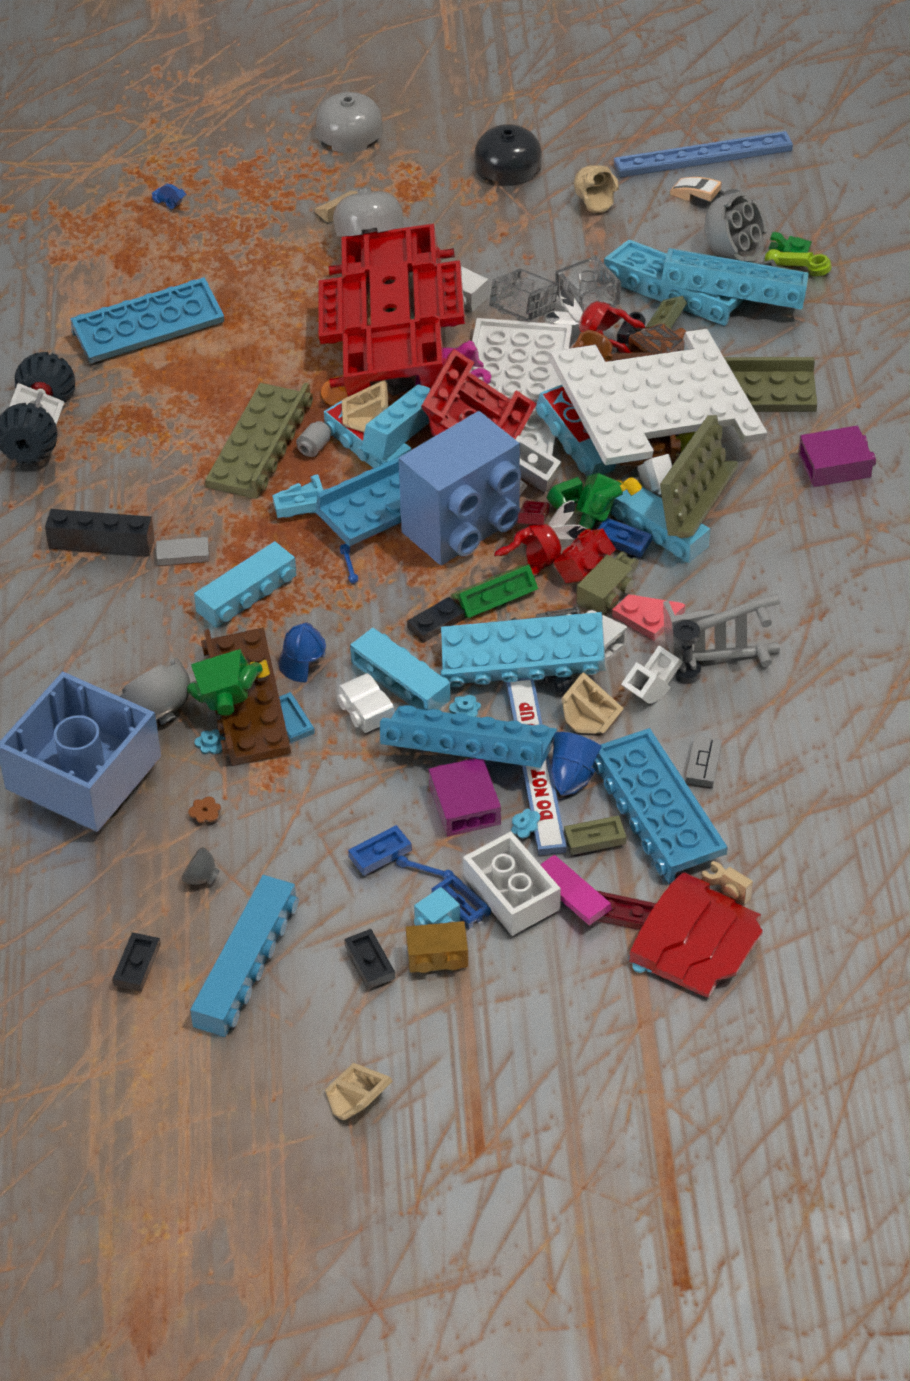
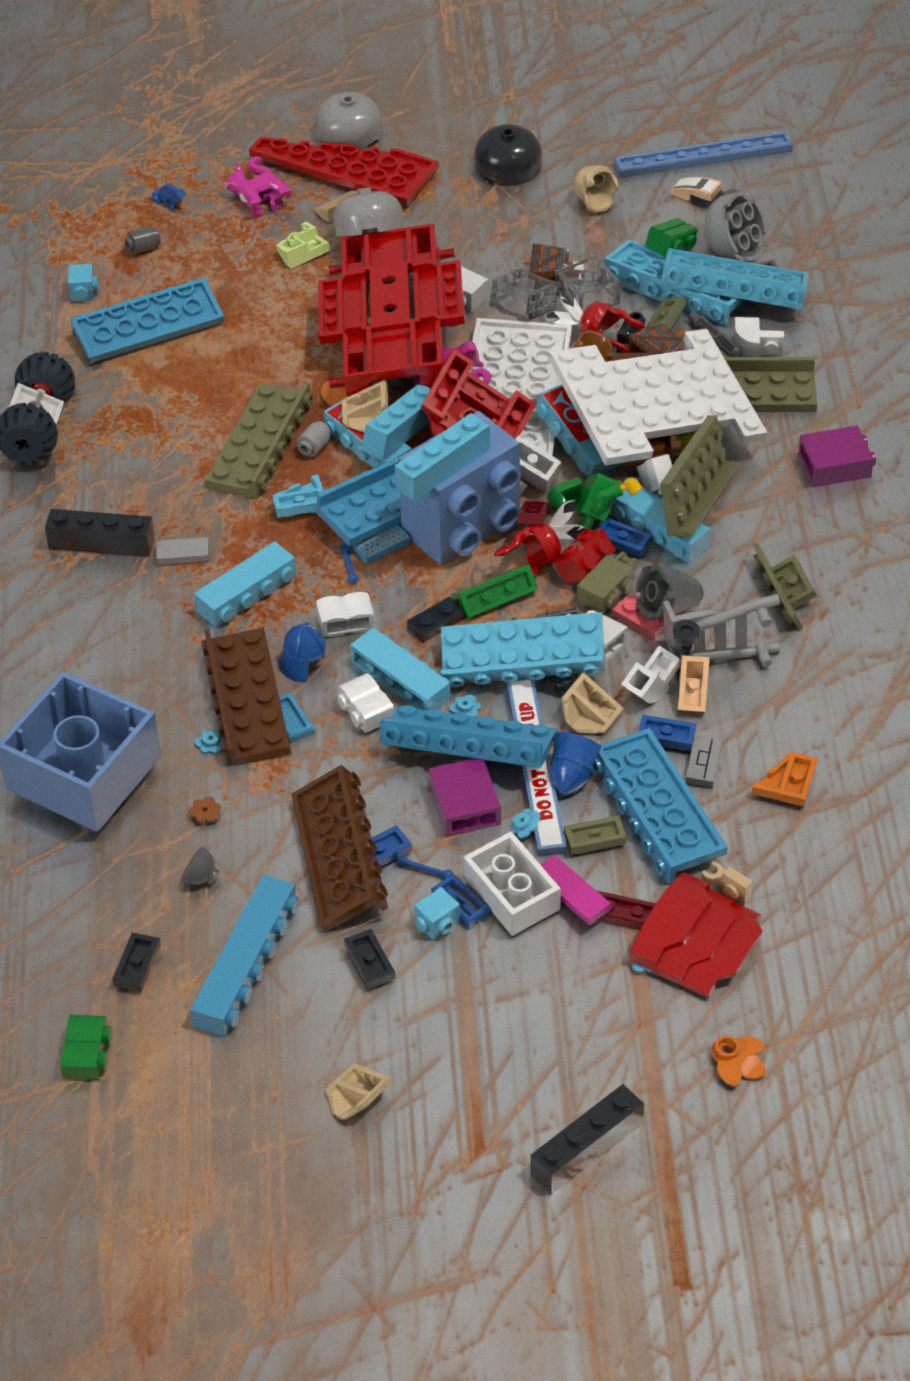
(82, 282): none -> medium azure brick
(85, 1047): none -> green brick
(142, 240): none -> dark grey brick
(160, 690): light grey cylinder -> none
(225, 680): green torso -> none
(258, 189): none -> dark pink animal
(302, 246): none -> yellowish green slope
(338, 847): none -> reddish brown bracket
(344, 164): none -> red wing
(345, 614): none -> white brick
(381, 544): none -> dark azure tile
(437, 947): pearl gold brick -> none
(442, 457): none -> medium azure brick
(548, 259): none -> torso
(586, 1139): none -> black brick
(666, 583): none -> dark grey cone
(670, 732): none -> blue plate
(671, 234): none -> green brick
(693, 683): none -> light nougat slope
(700, 322): none -> dark grey piece
(741, 1061): none -> orange plate
(755, 341): none -> white brick
(788, 780): none -> orange wing
(789, 581): none -> olive bracket
(793, 244): green plate -> none
(817, 264): lime piece -> none

